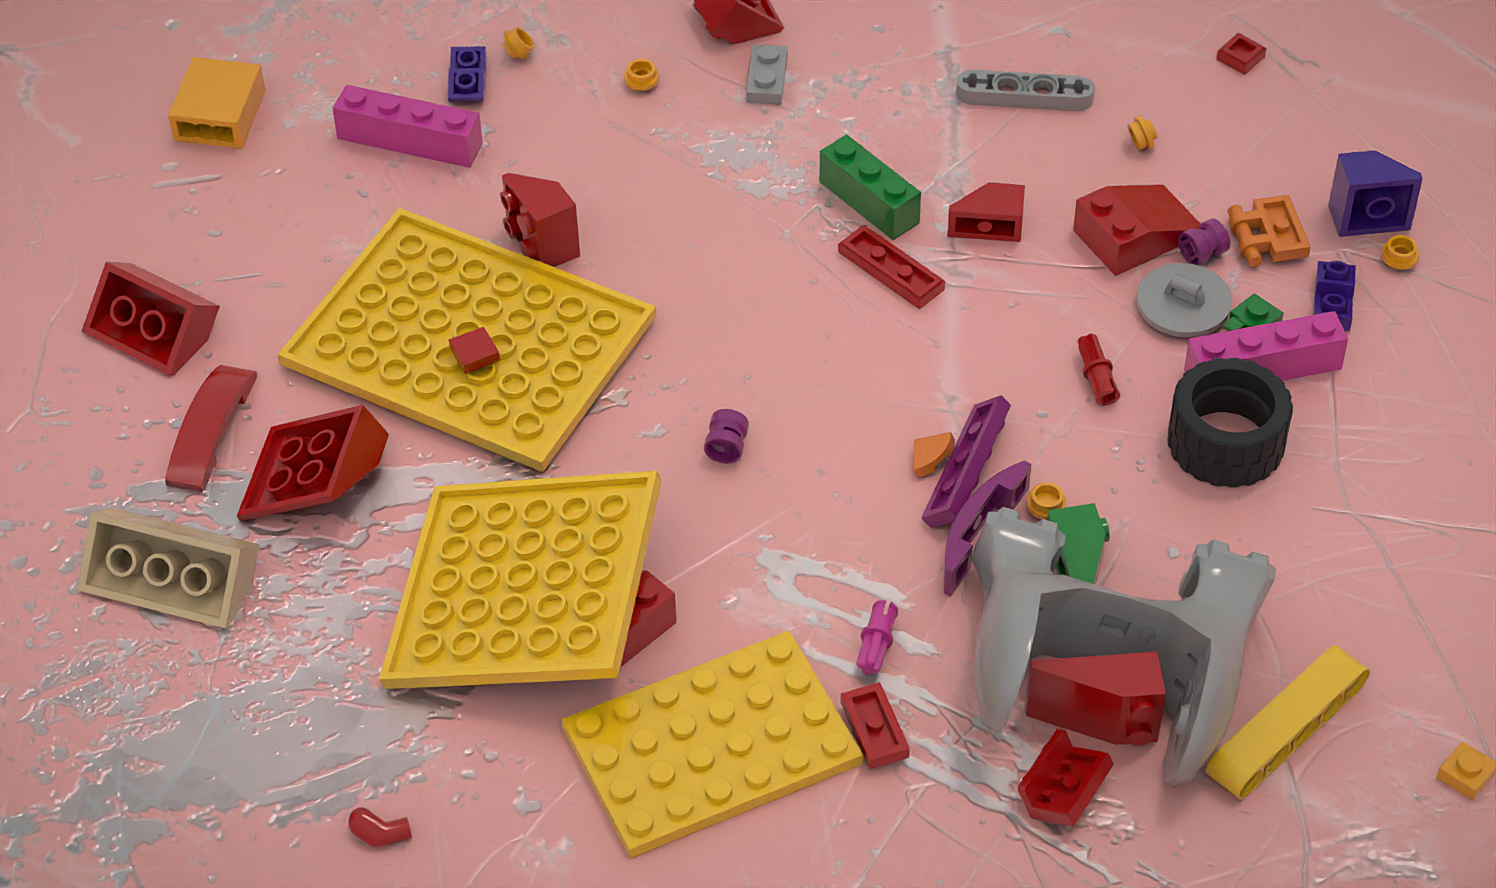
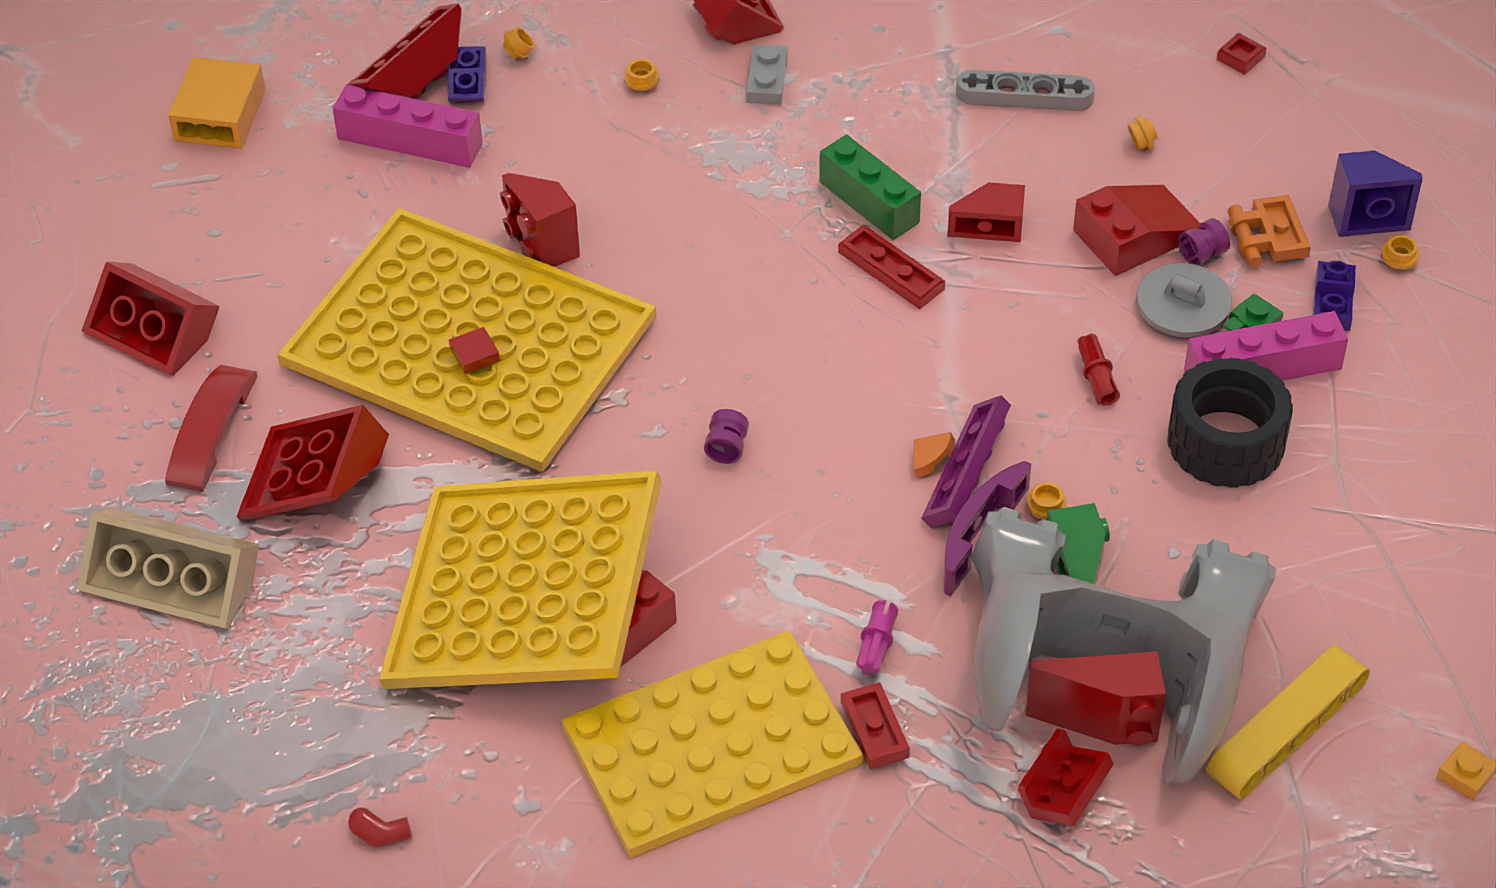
(417, 56): none -> red wedge

